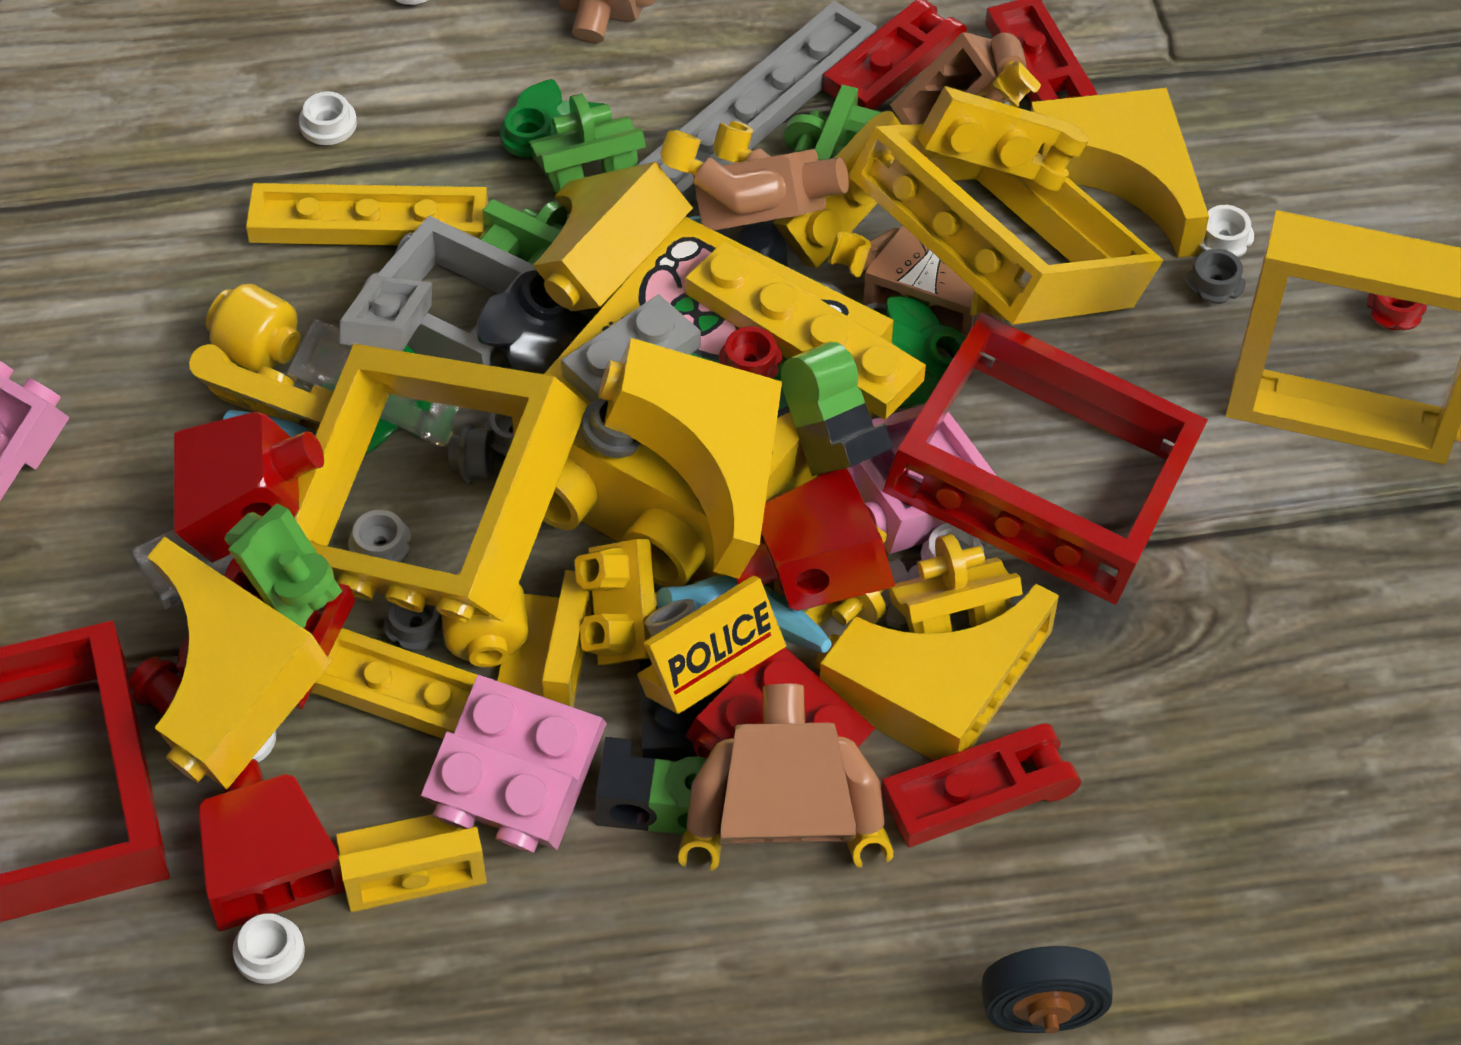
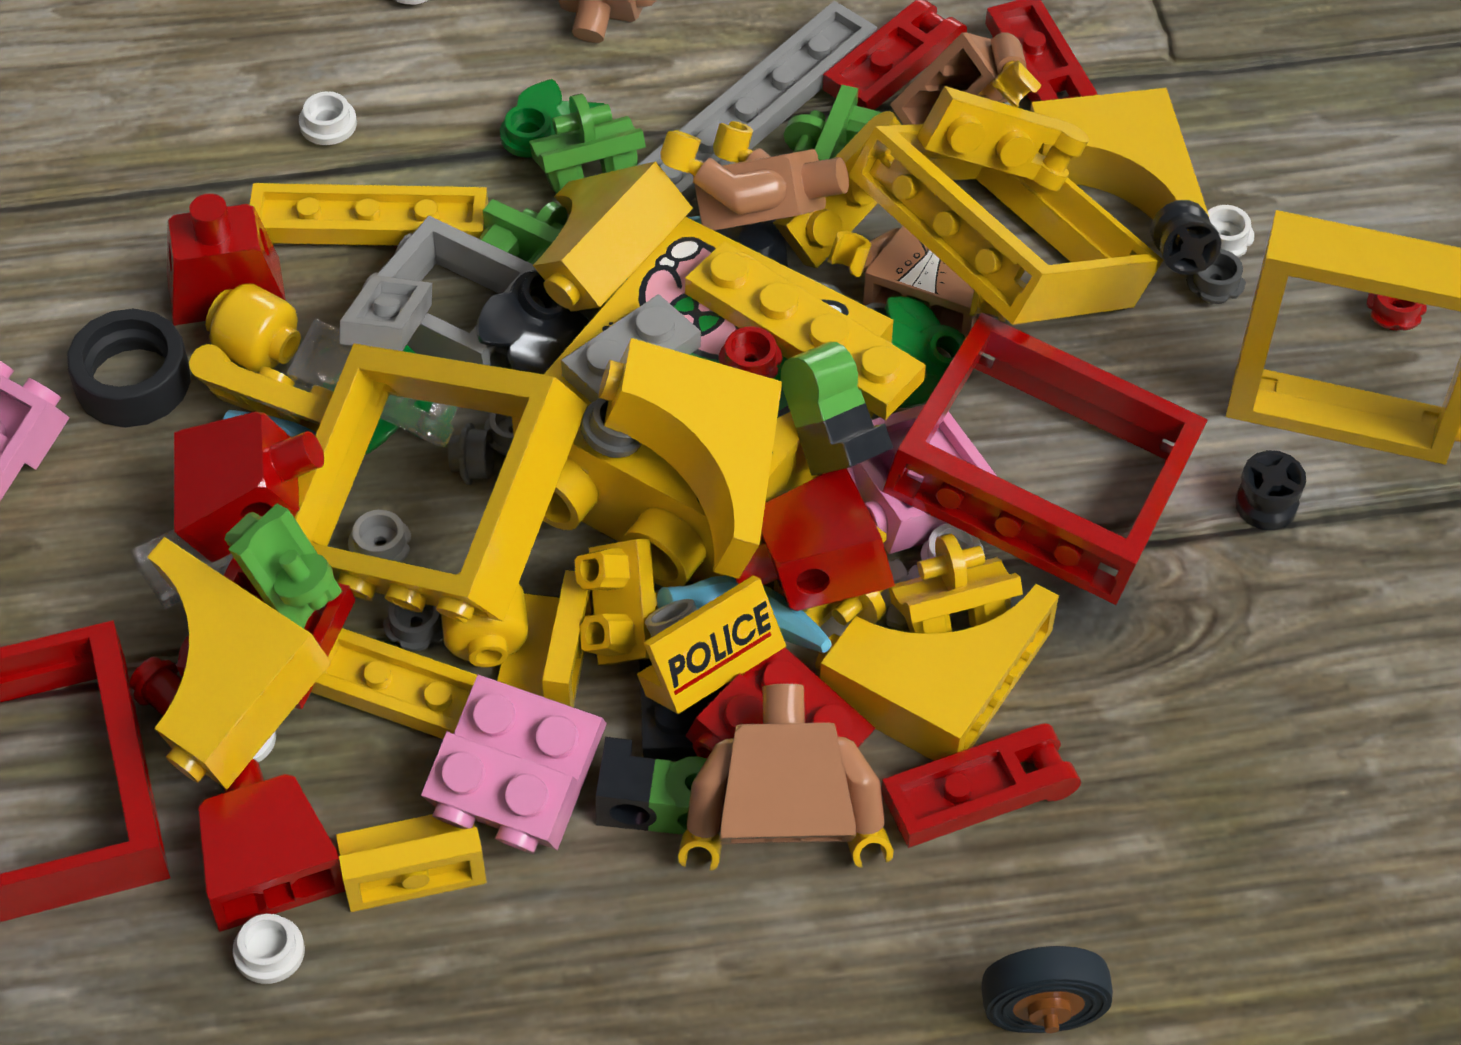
(123, 332): none -> black tyre
(214, 252): none -> red torso
(1194, 248): none -> black wheel
(1267, 473): none -> black wheel

